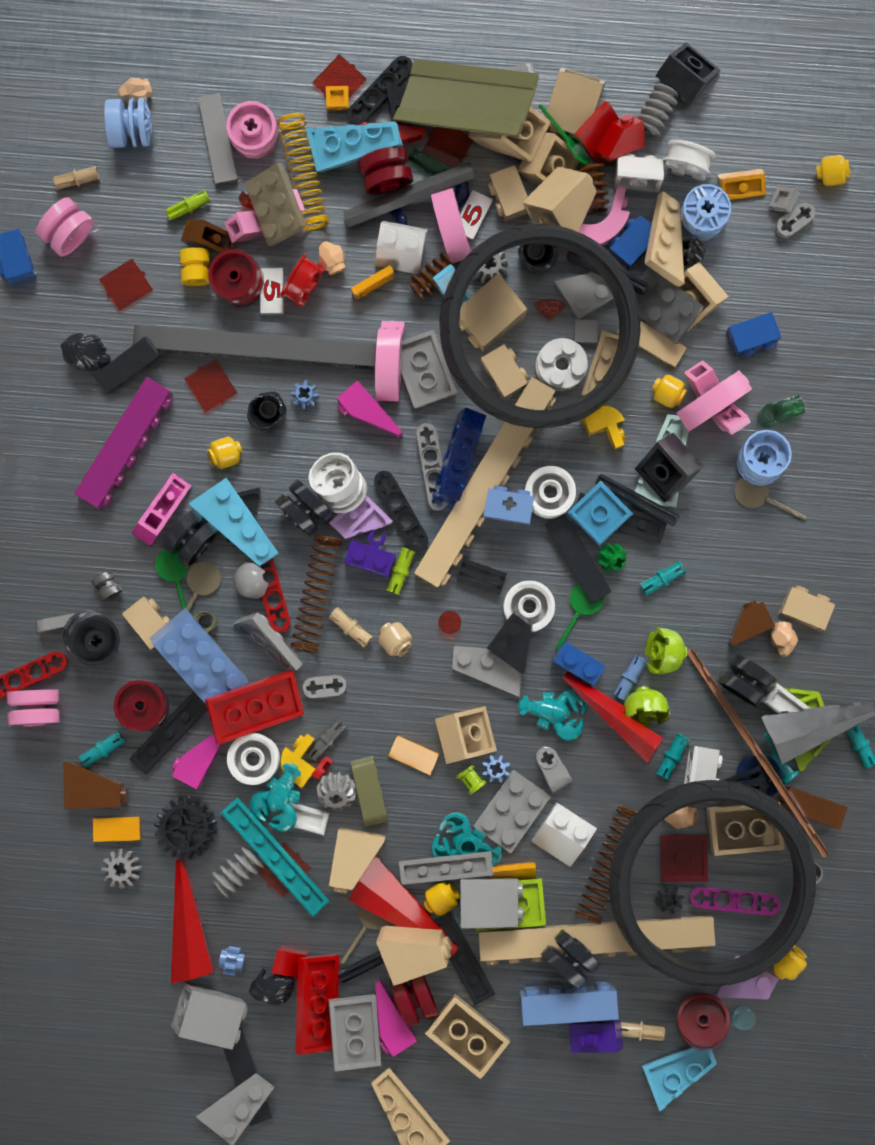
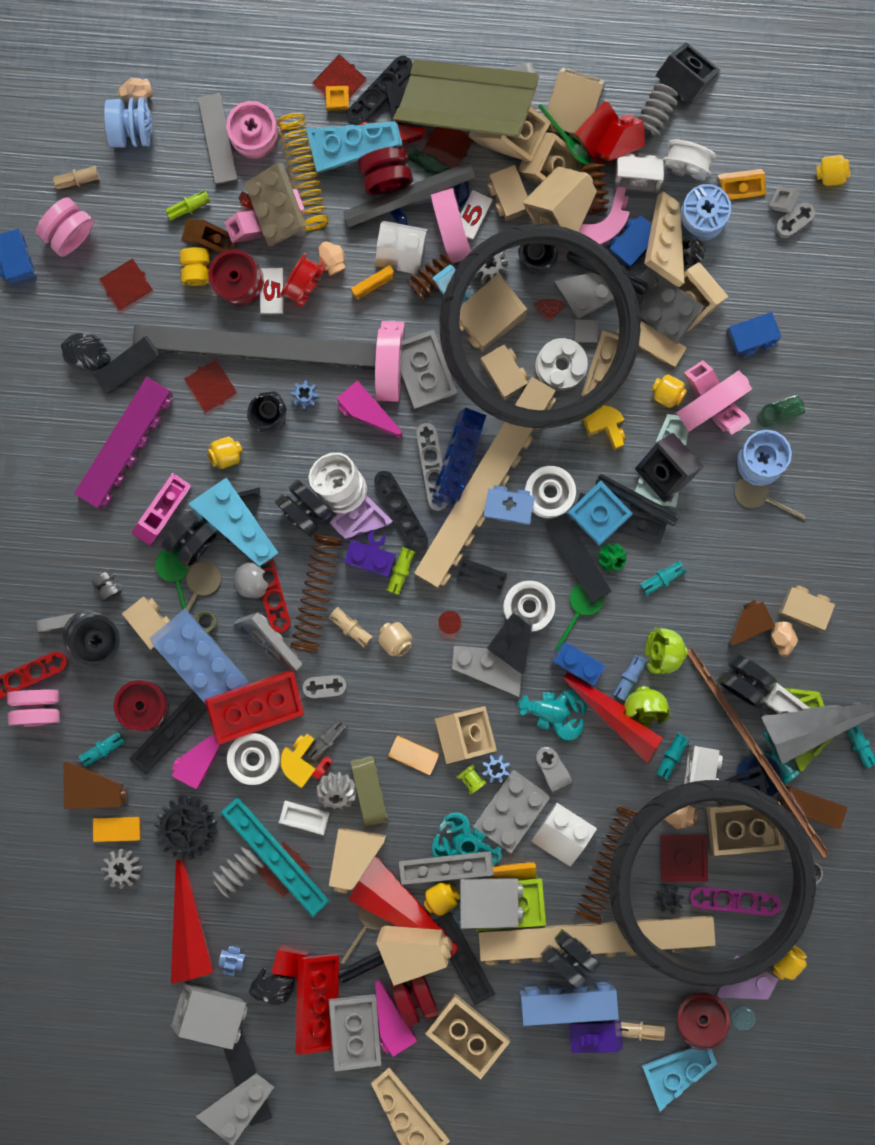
(278, 799): teal animal -> none

